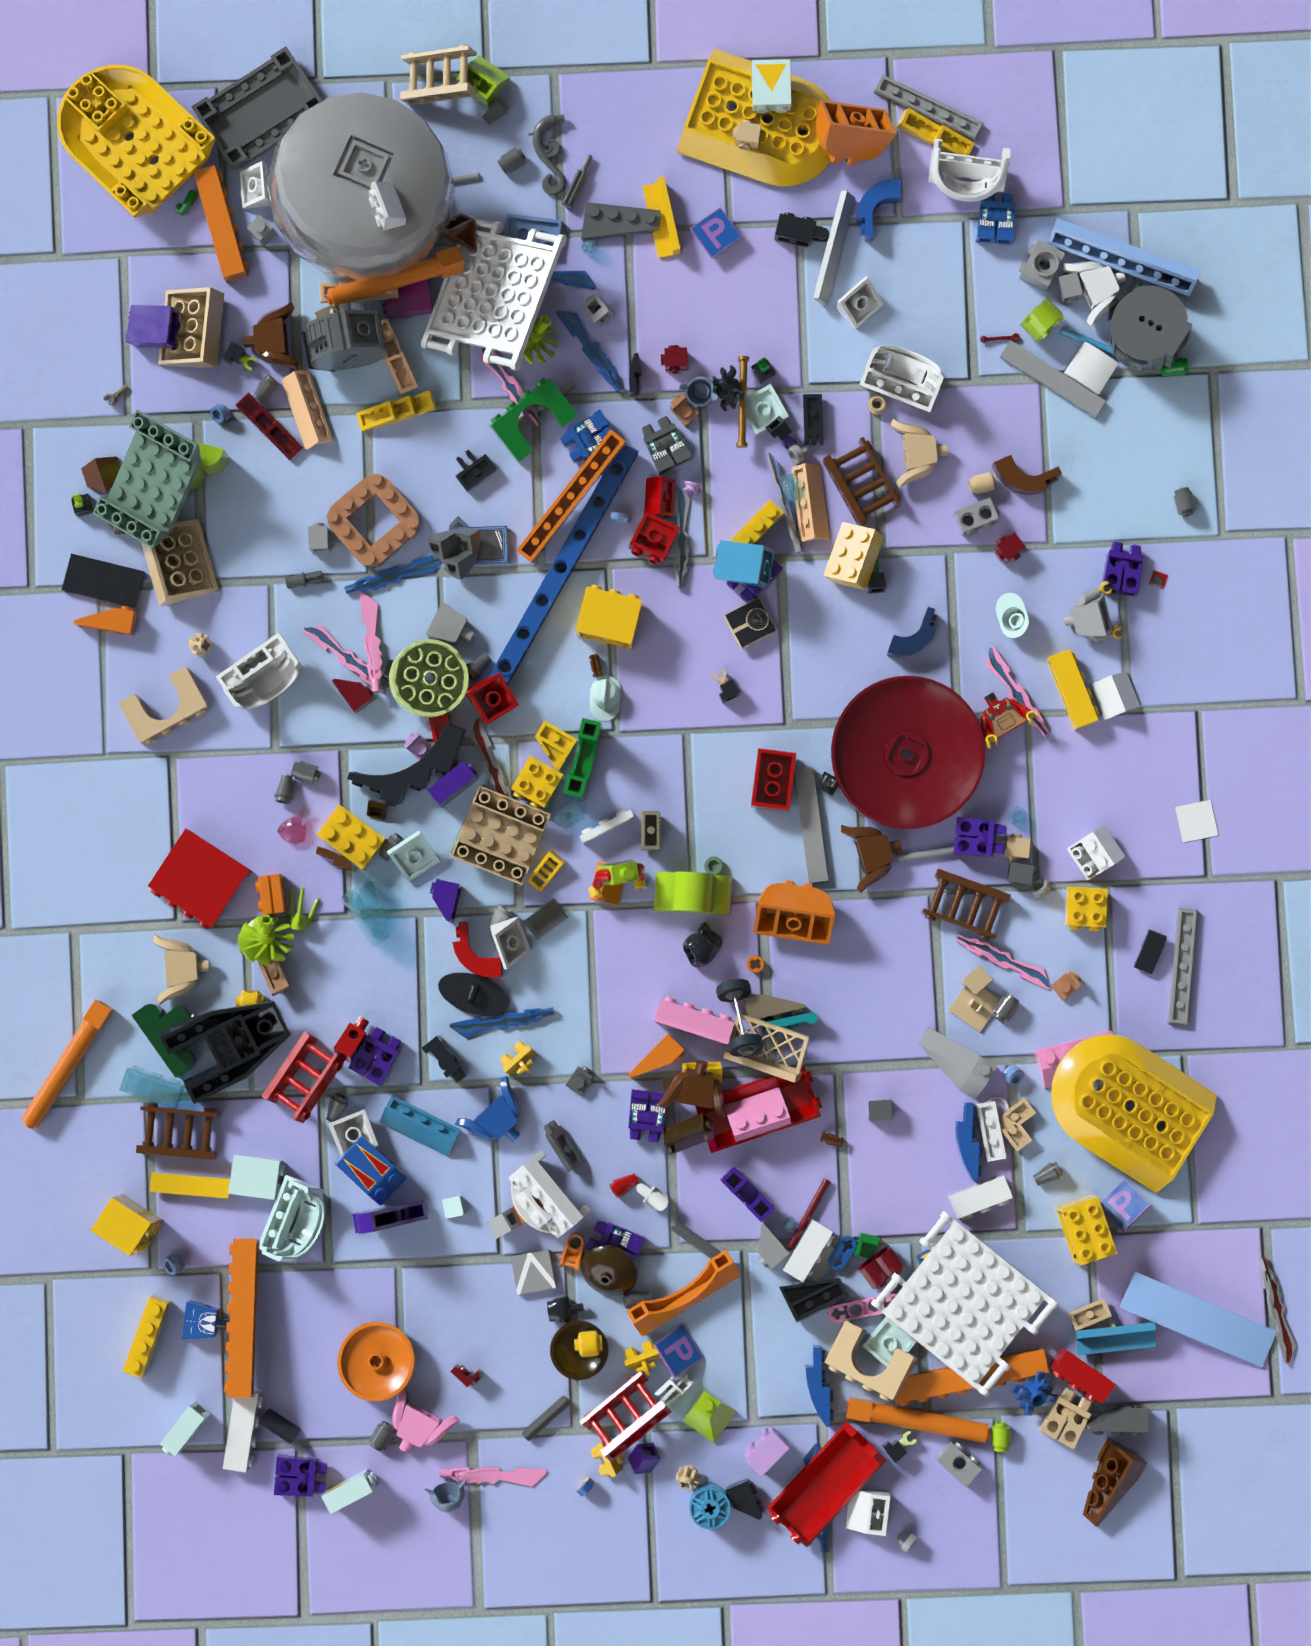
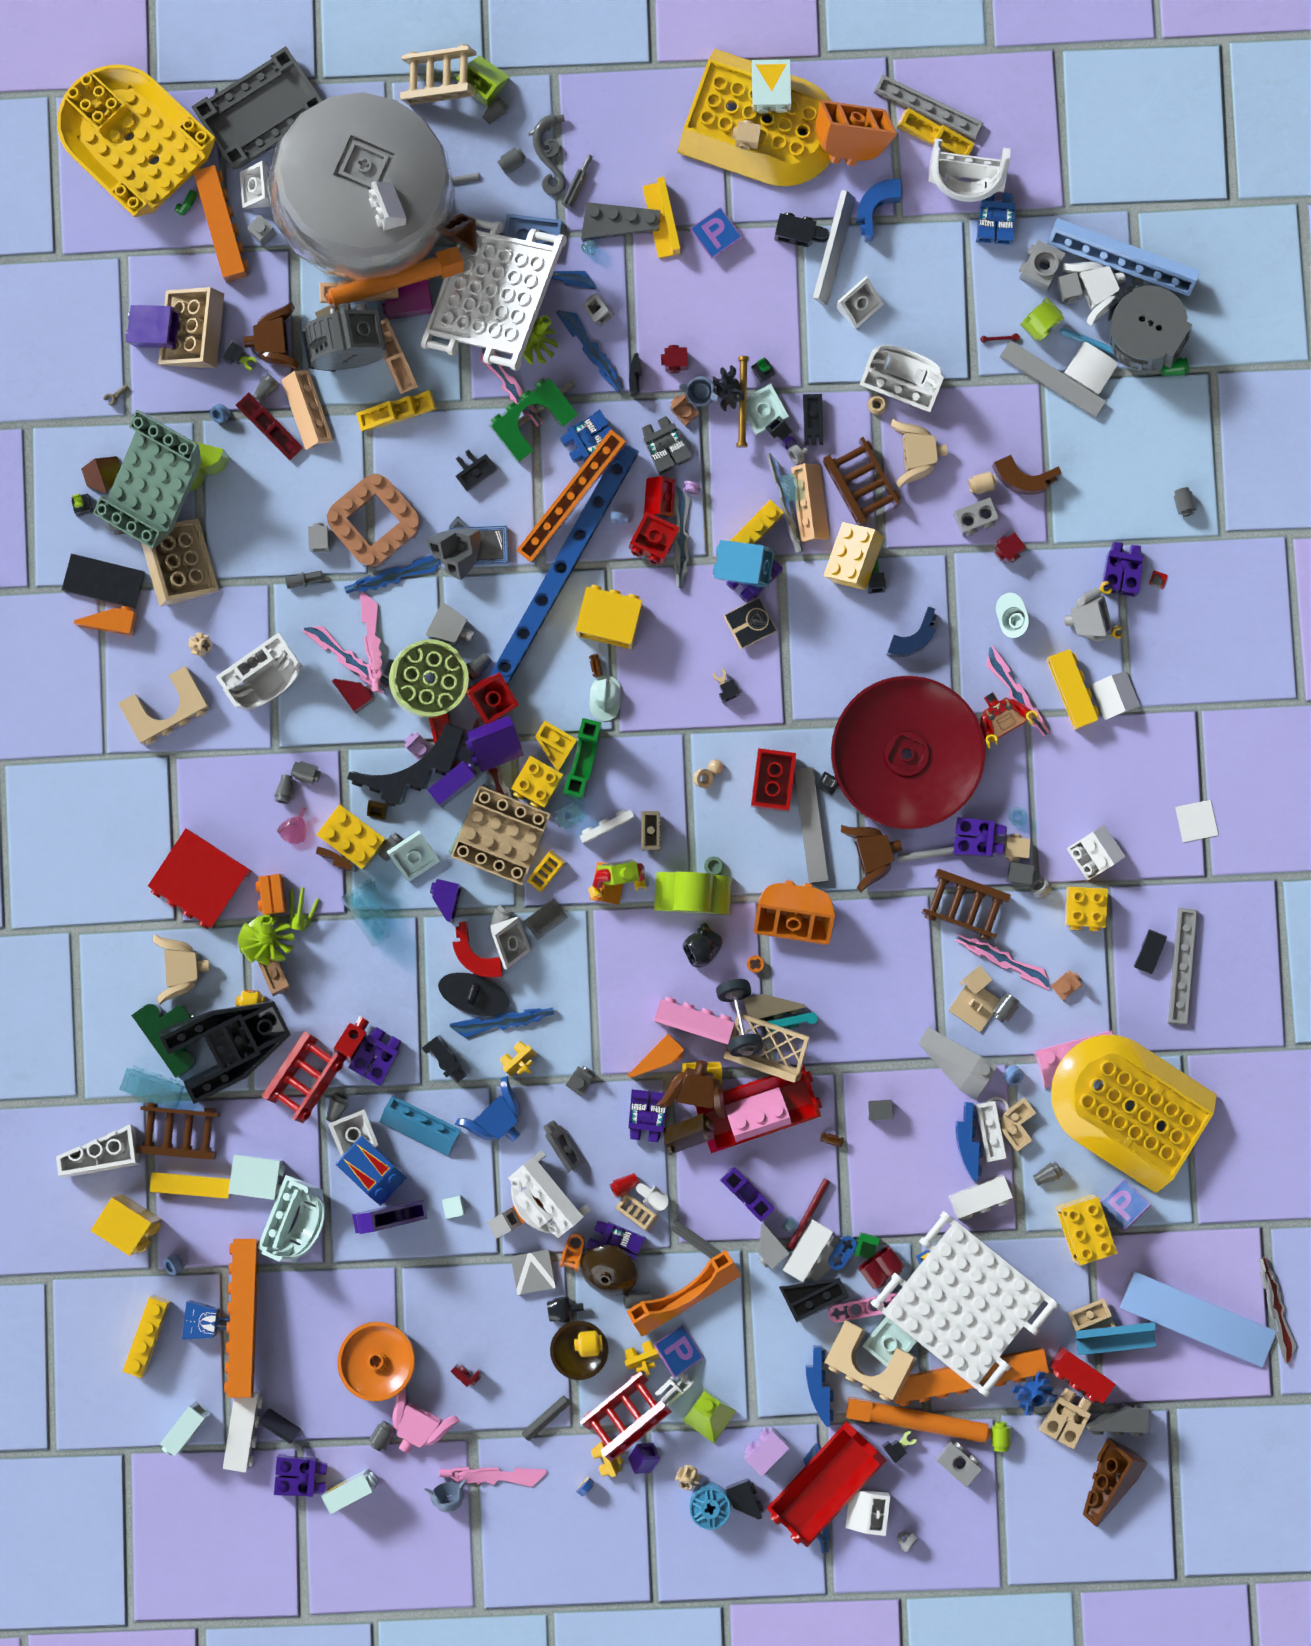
(92, 1023): orange brick -> none
(101, 1154): none -> white wedge
(494, 744): none -> dark purple brick
(654, 1216): none -> tan slope
(715, 767): none -> tan plate

